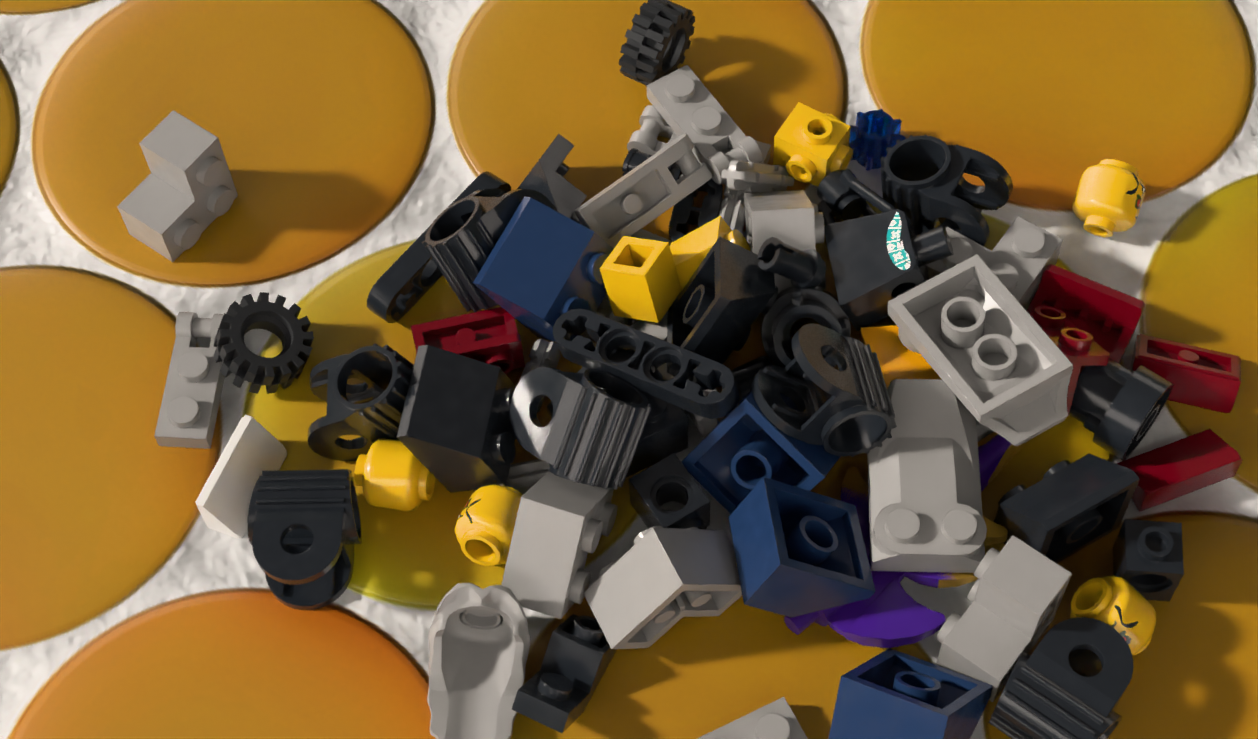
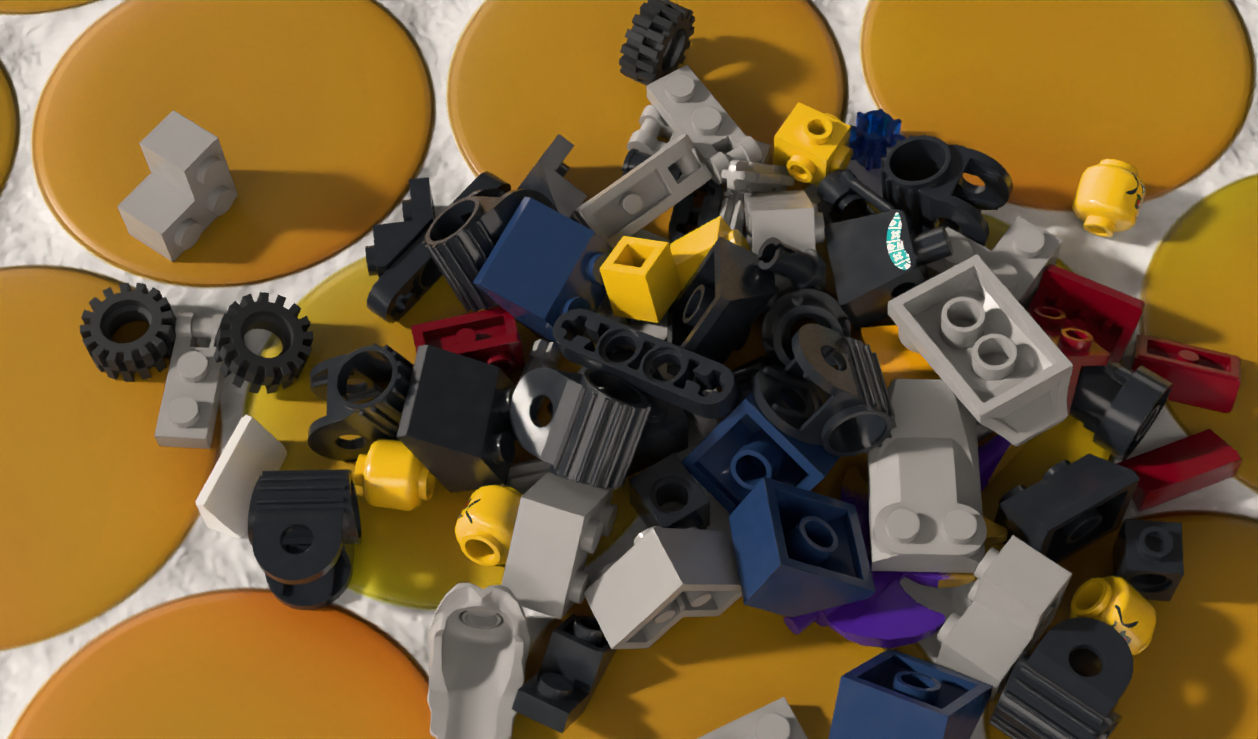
(122, 309): none -> black tyre
(395, 238): none -> black slope

